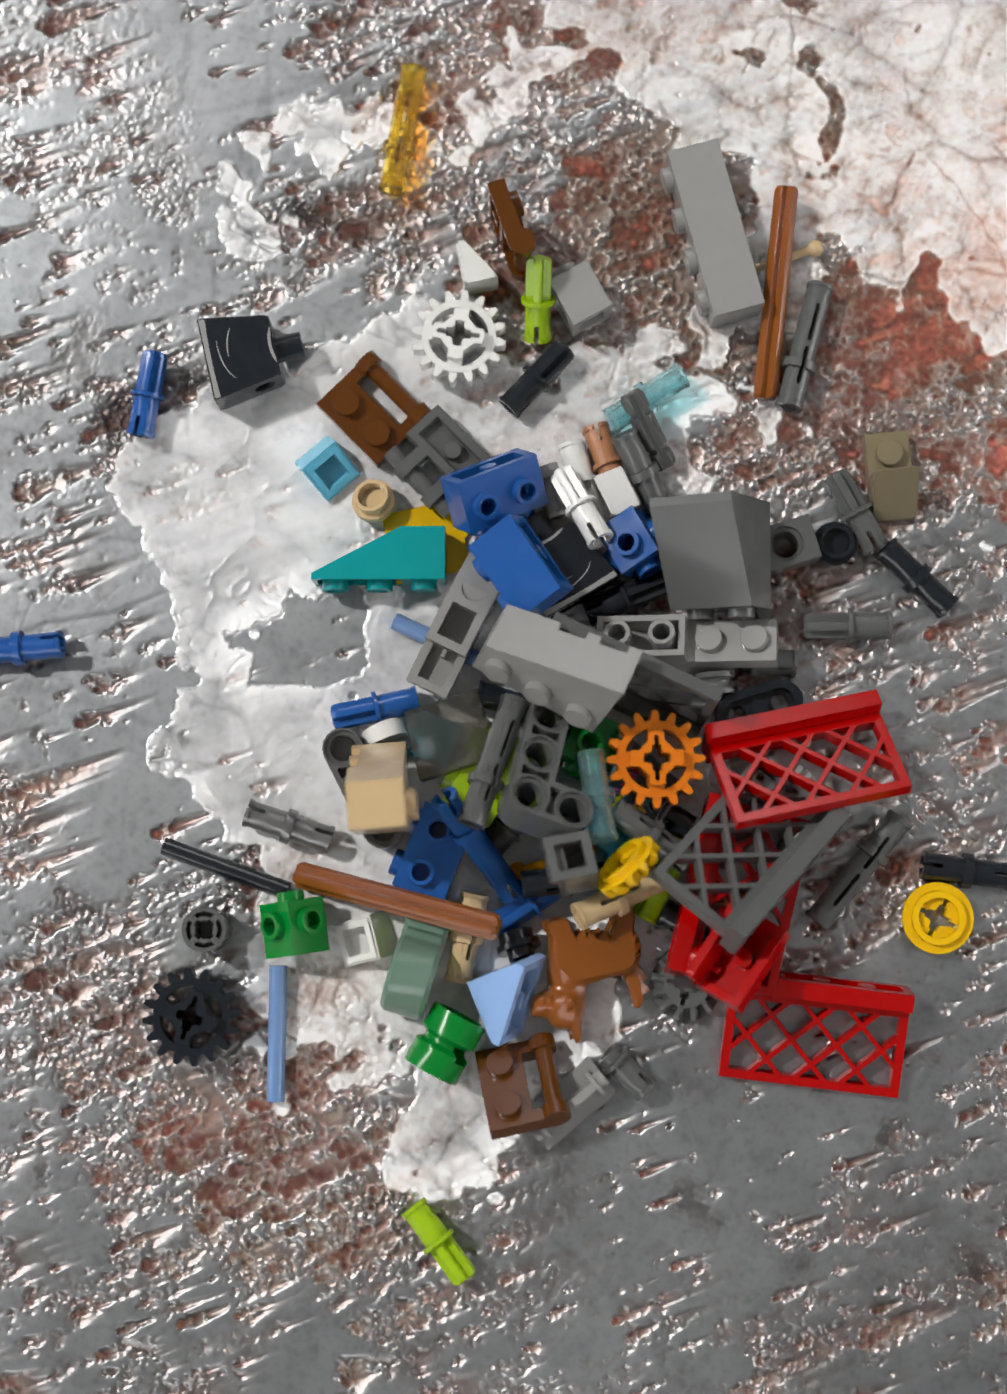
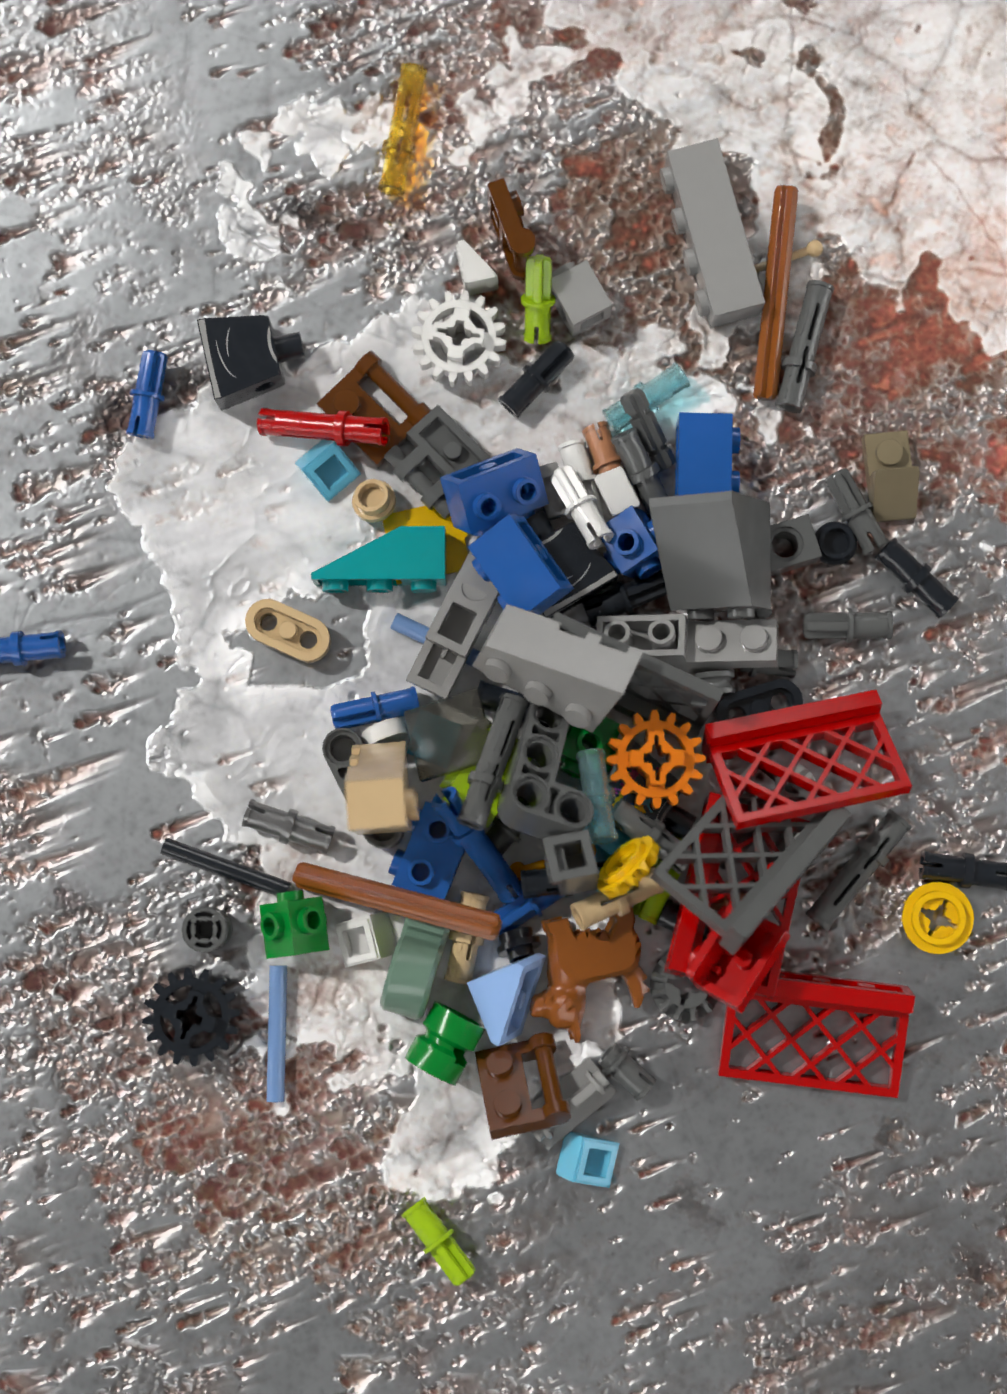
(289, 630): none -> tan plate
(338, 427): none -> red pin
(587, 1159): none -> medium azure slope
(705, 453): none -> blue brick

